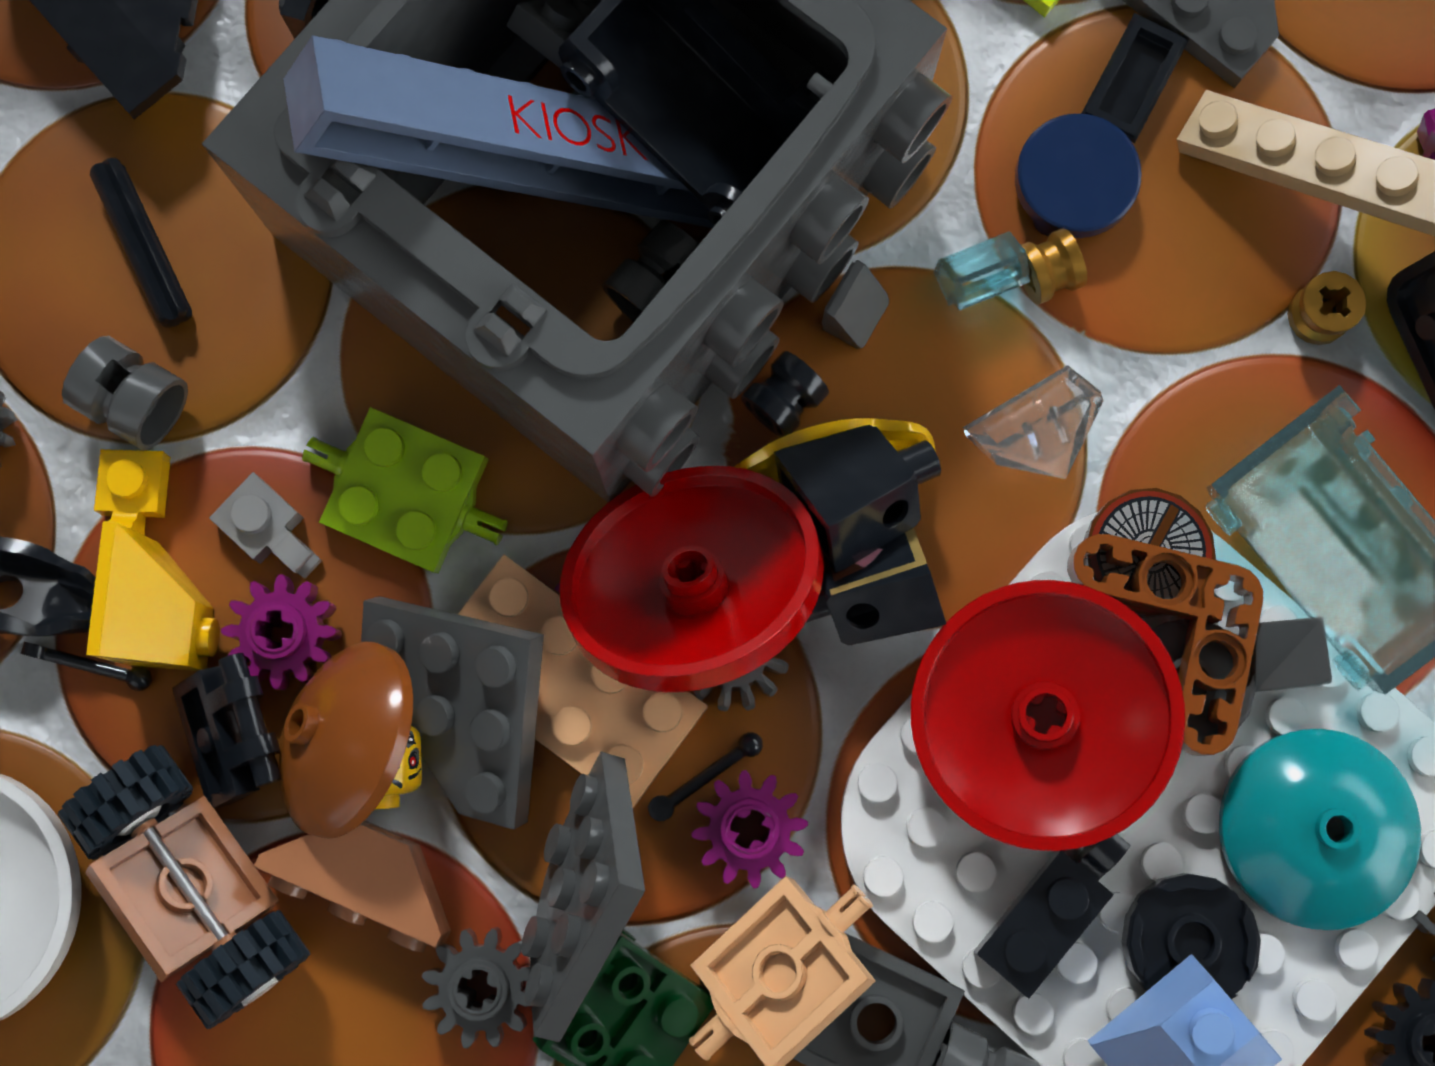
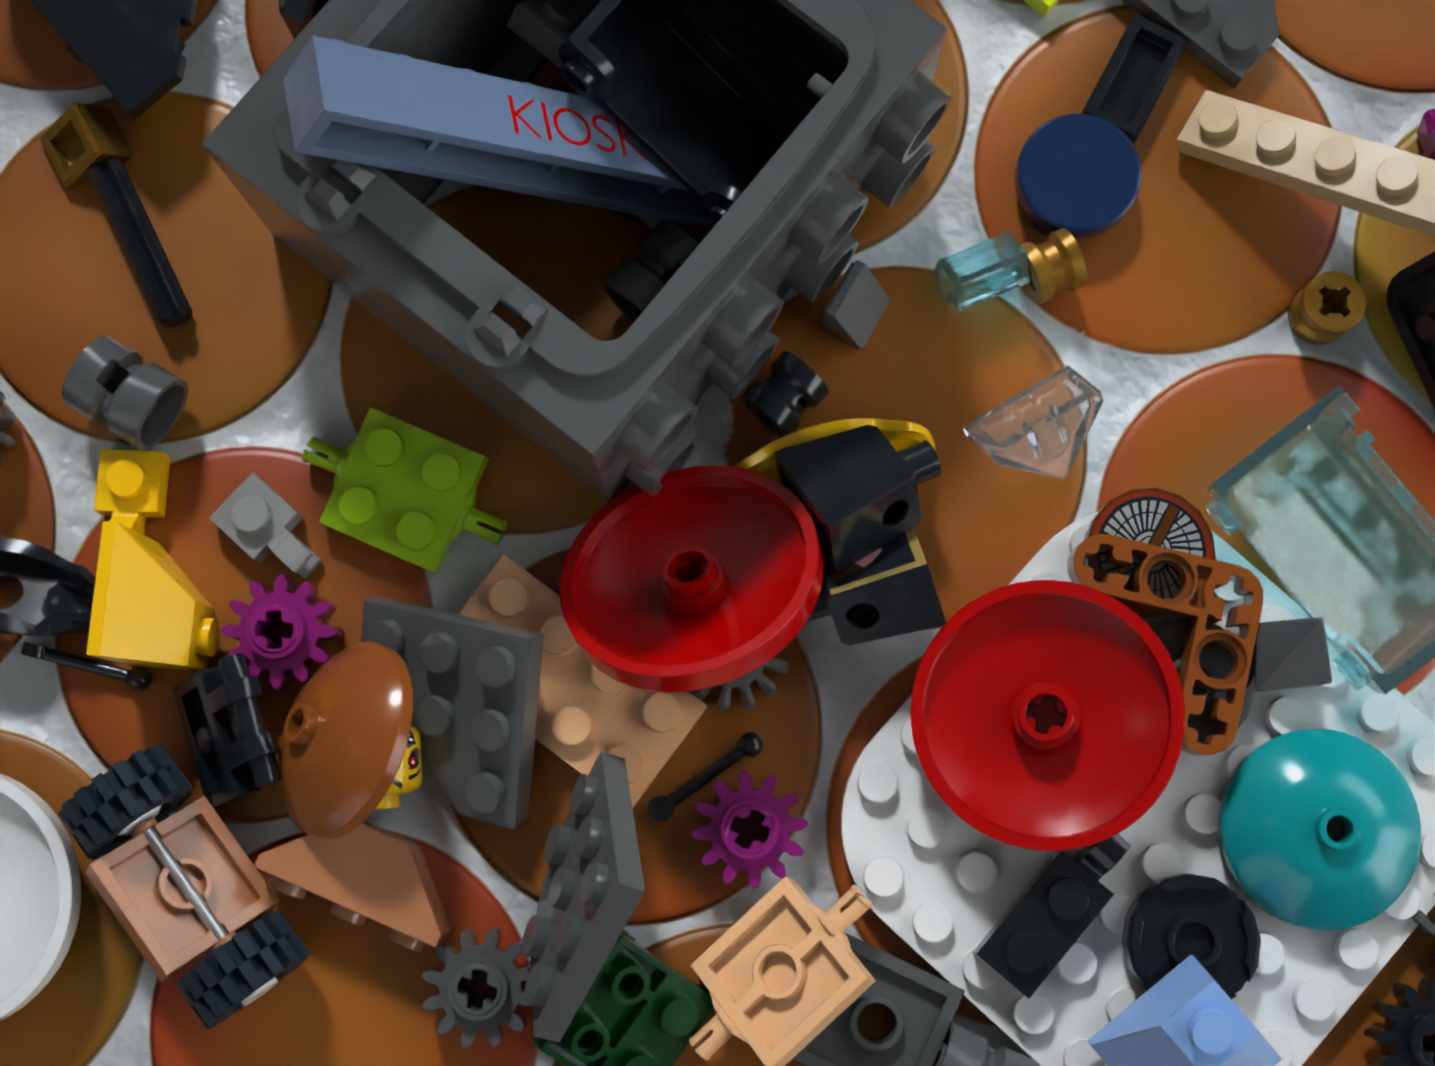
(82, 139): none -> pearl gold slope

